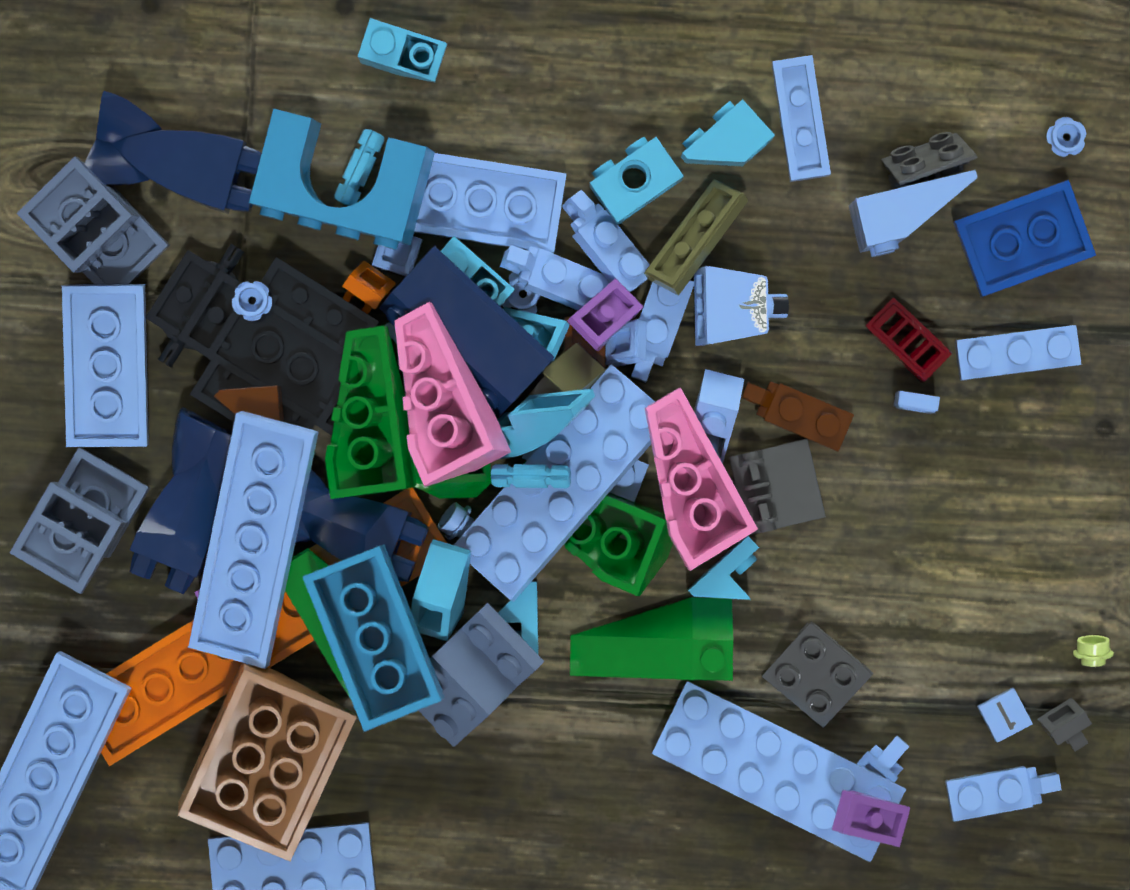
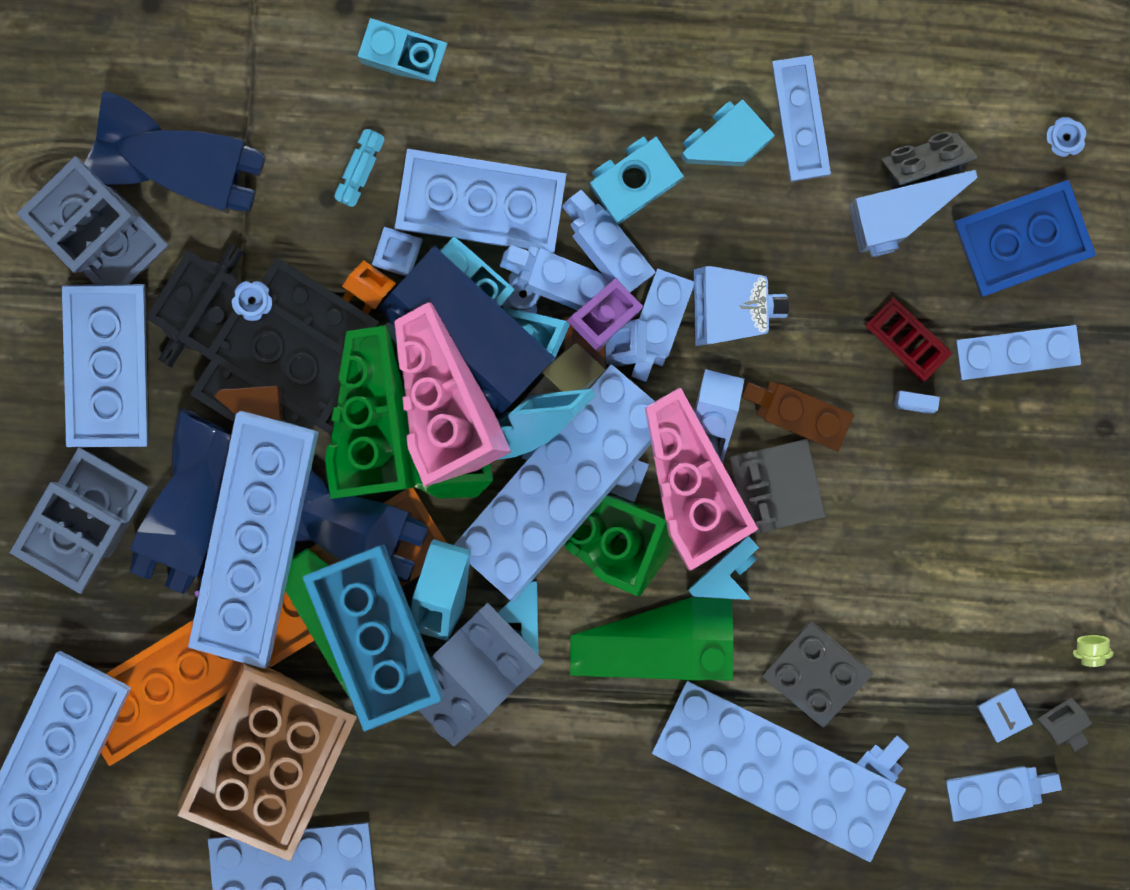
(286, 187): dark azure arch -> none
(455, 521): light blue plate -> none
(530, 476): medium azure axle -> none
(696, 236): olive tile -> none
(870, 818): medium lavender slope -> none

